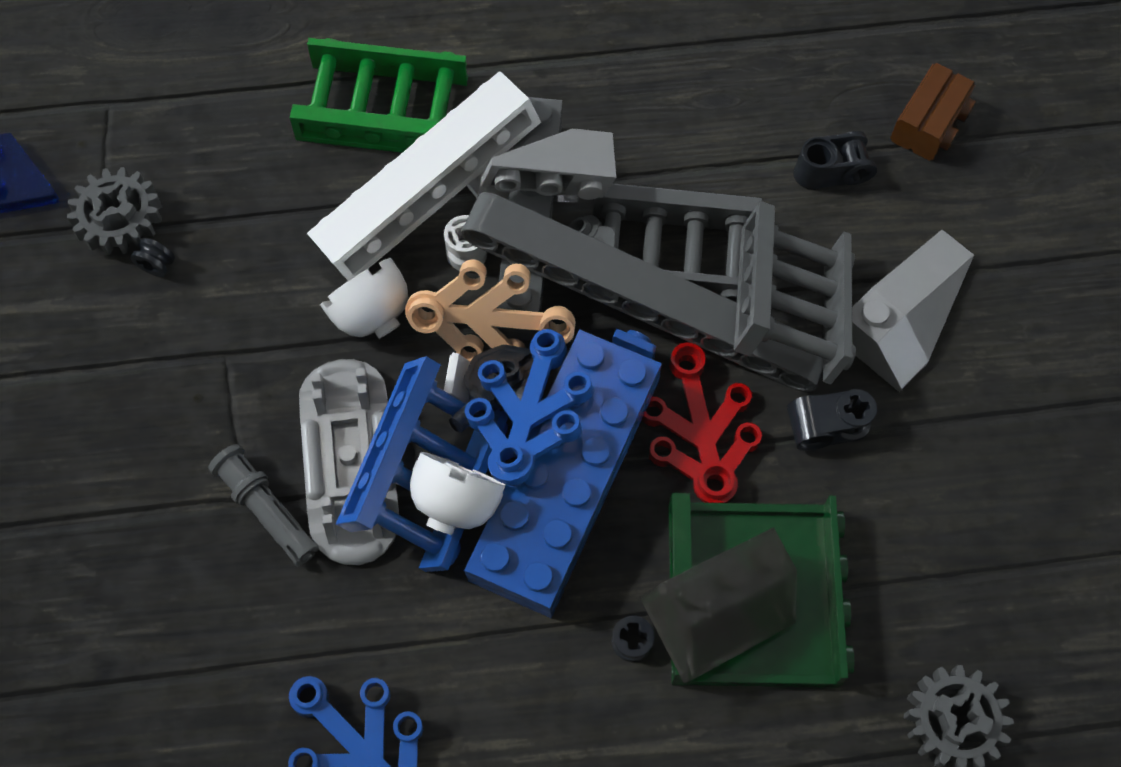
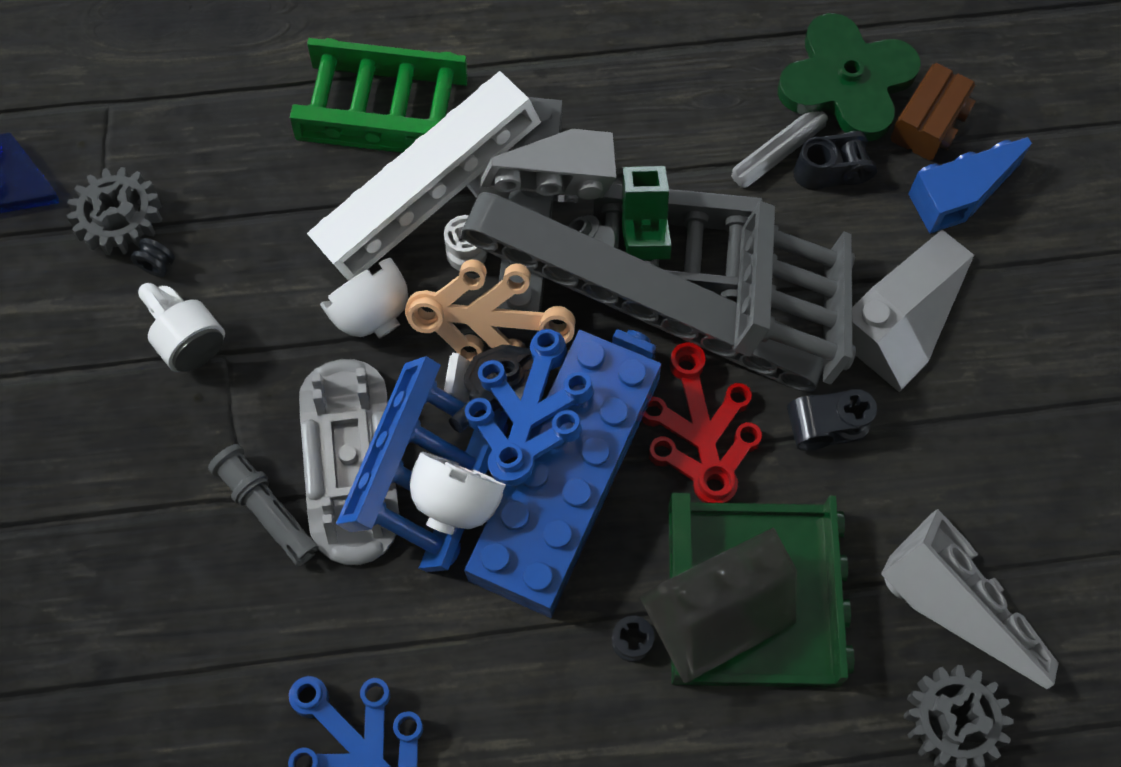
(183, 330): none -> white piece
(646, 212): none -> dark green brick
(778, 148): none -> light grey axle
(848, 76): none -> dark green plant
(943, 583): none -> light grey wedge
(957, 189): none -> blue slope

